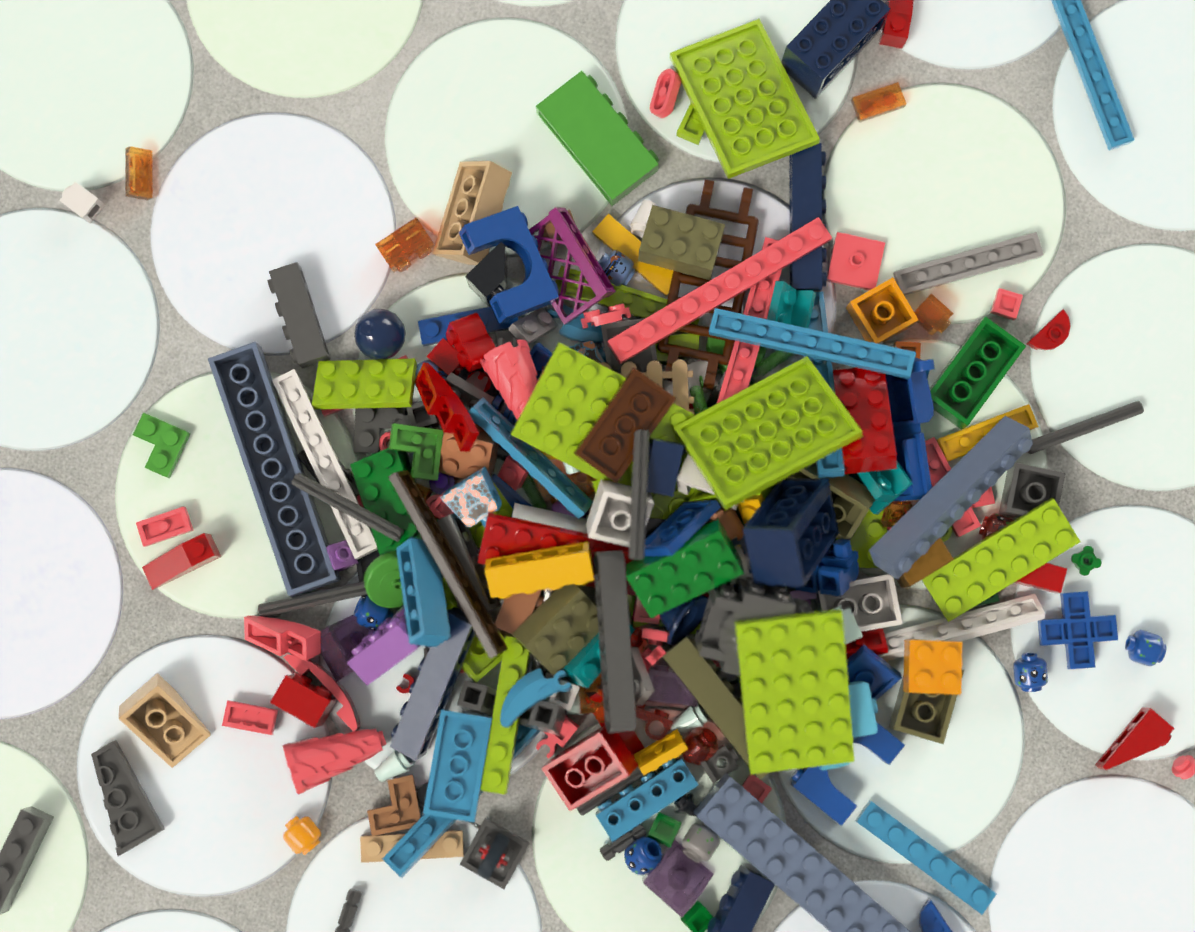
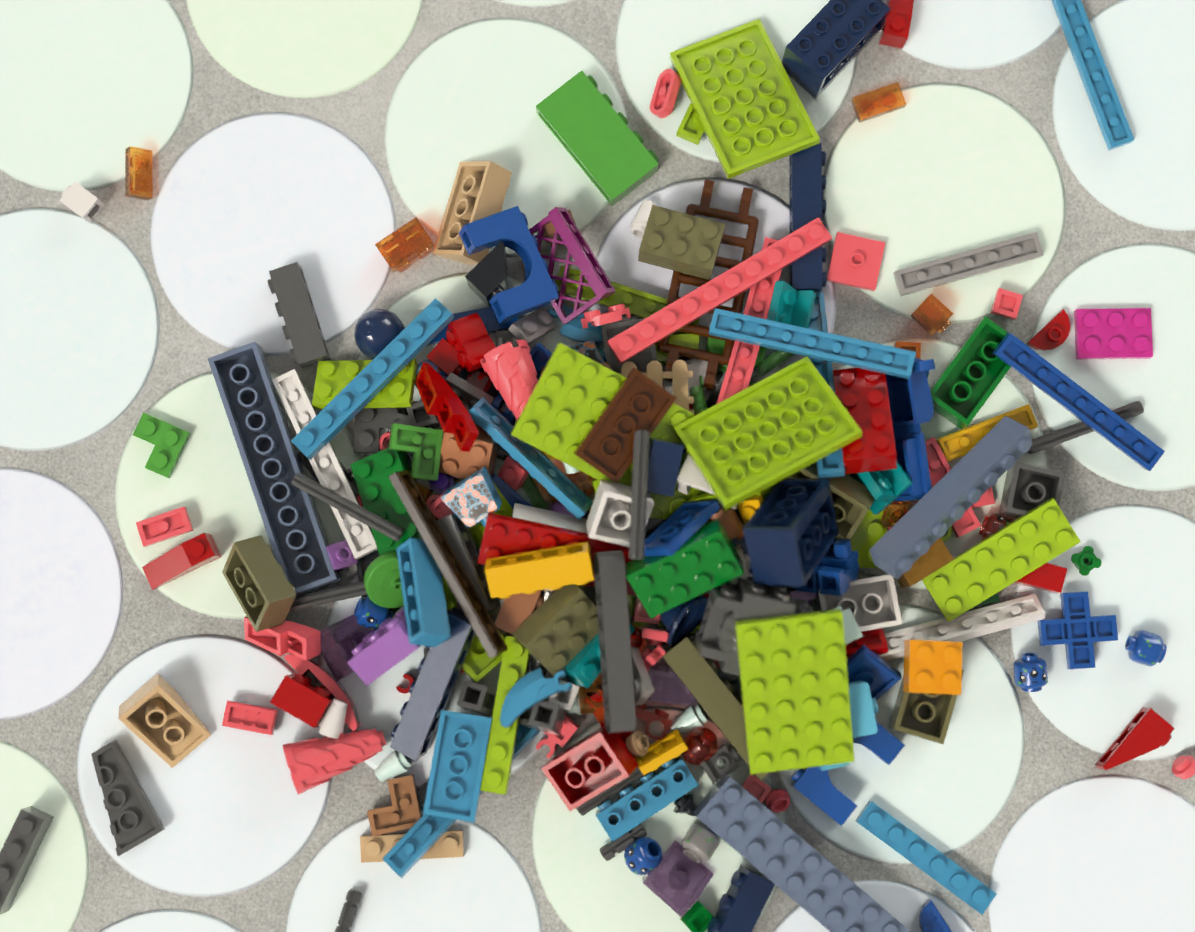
(259, 583): none -> olive brick
(301, 835): light orange head -> none
(334, 719): none -> white cone
(372, 379): none -> dark azure plate
(494, 853): dark grey plate -> none
(617, 267): medium blue head -> none
(619, 238): yellow tile -> none
(637, 743): none -> tan plate
(664, 829): green plate -> none
(777, 800): none -> coral plate
(882, 312): light orange brick -> none
(1078, 401): none -> blue plate
(1113, 333): none -> dark pink plate

